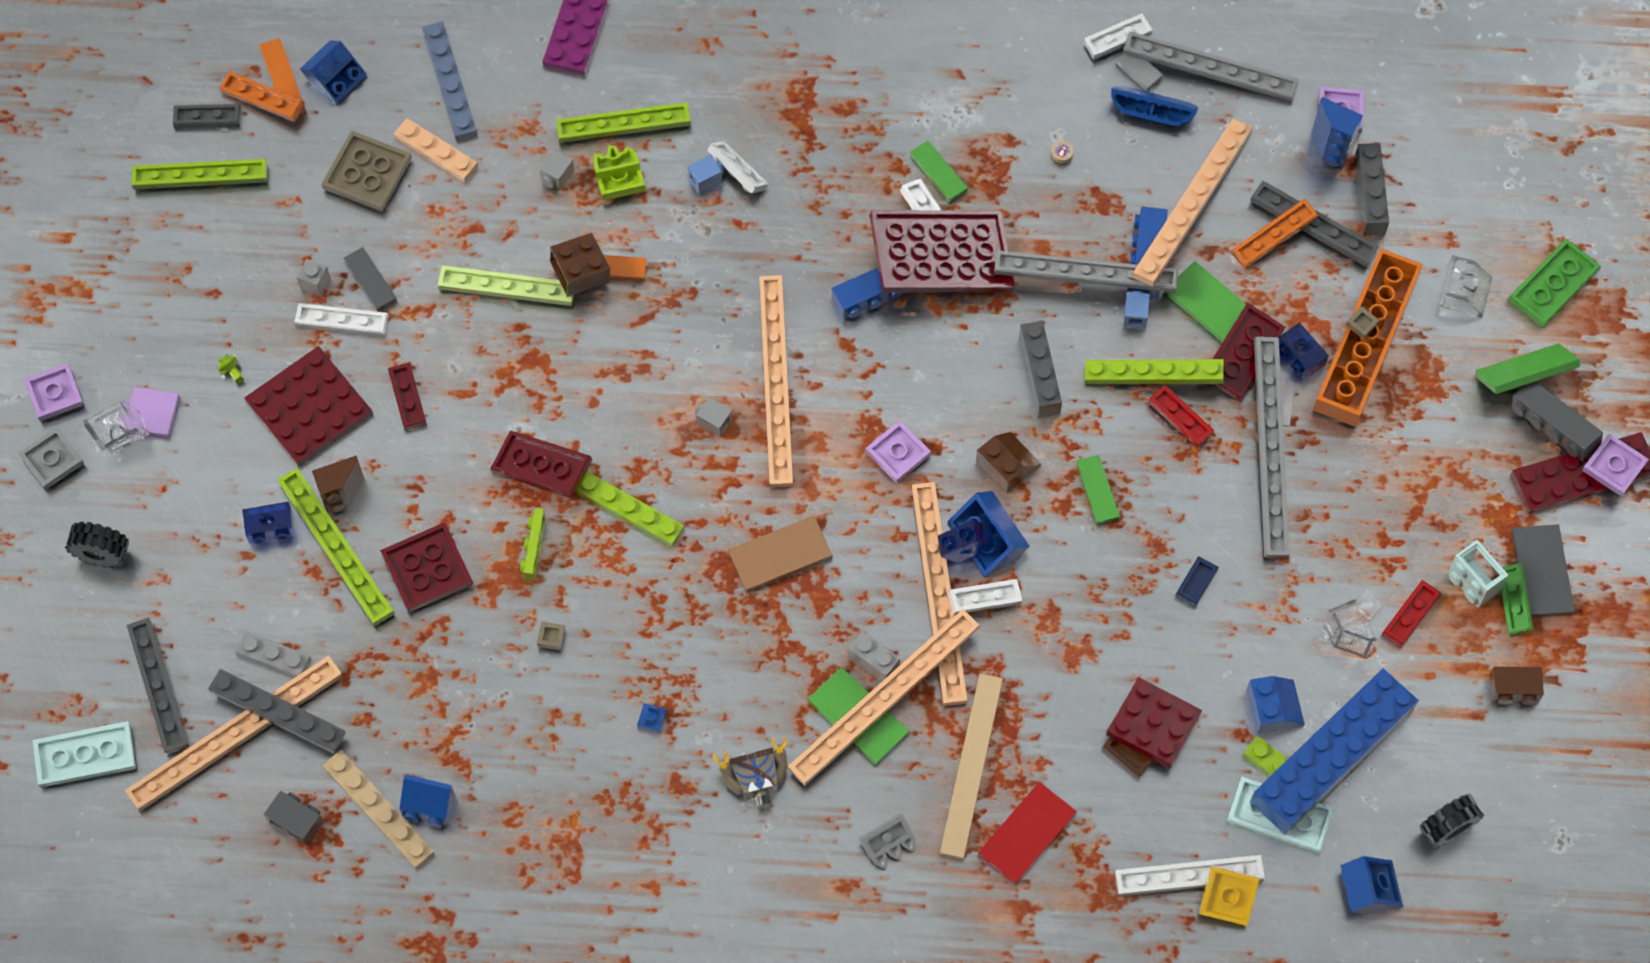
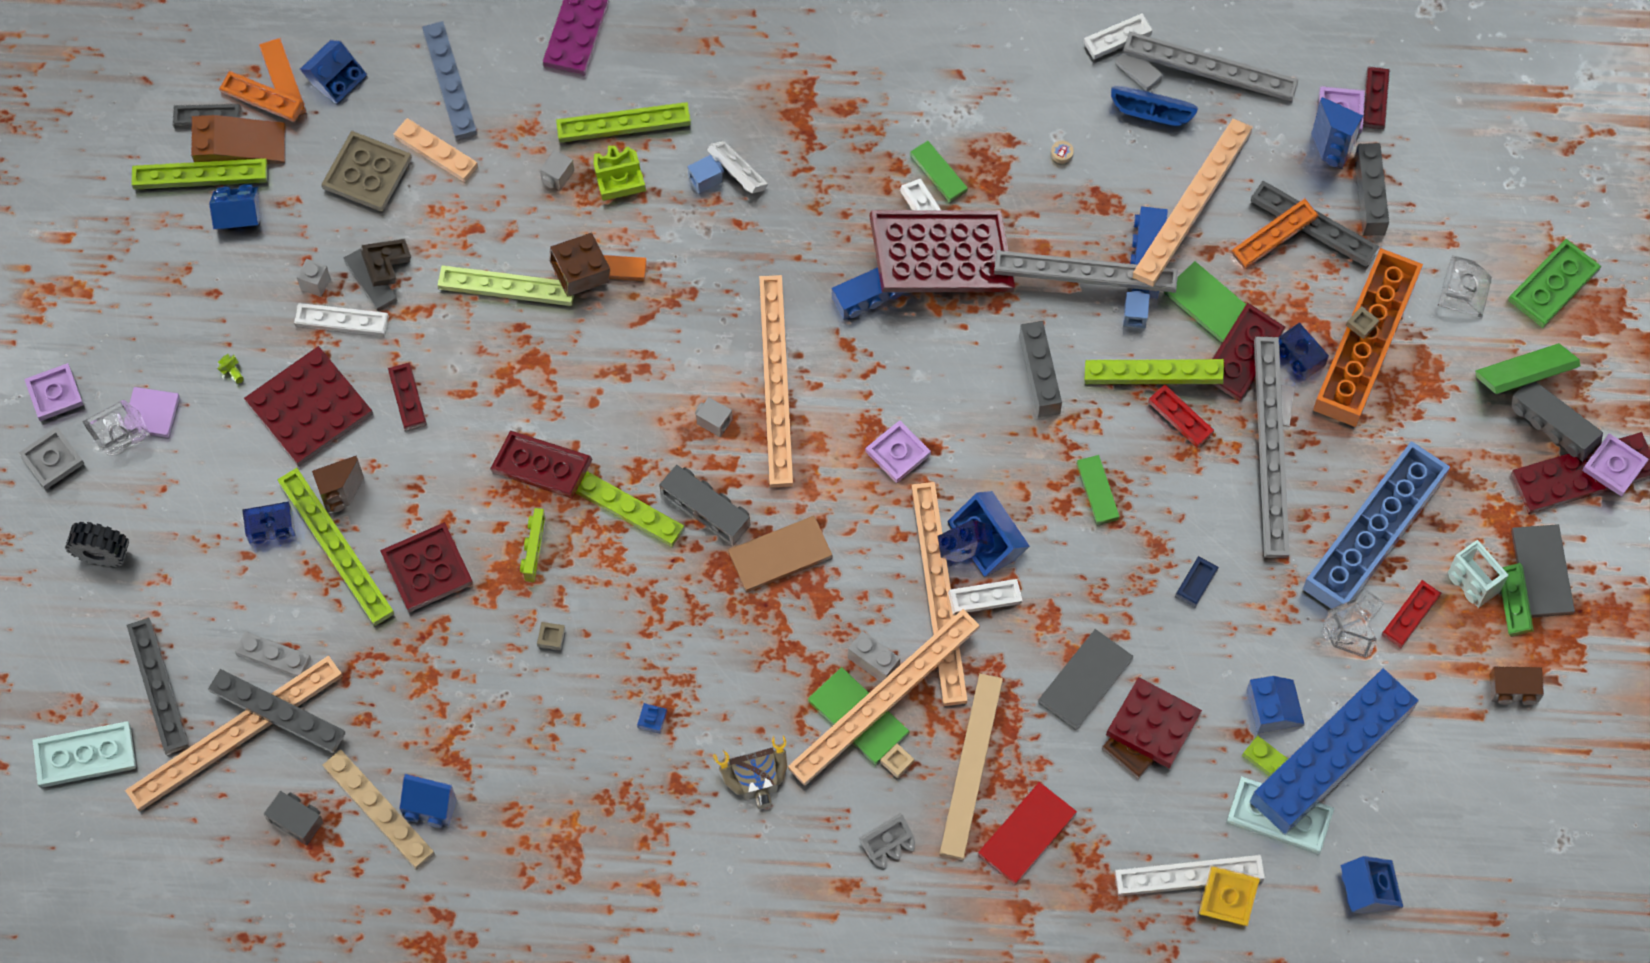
(235, 207): none -> blue slope
(237, 139): none -> dark orange slope
(380, 258): none -> dark brown plate
(705, 504): none -> dark grey brick
(897, 760): none -> tan plate
(1006, 460): reddish brown slope -> none
(1085, 679): none -> dark grey tile
(1376, 98): none -> dark red tile
(1376, 527): none -> medium blue brick
(1451, 821): black bush -> none

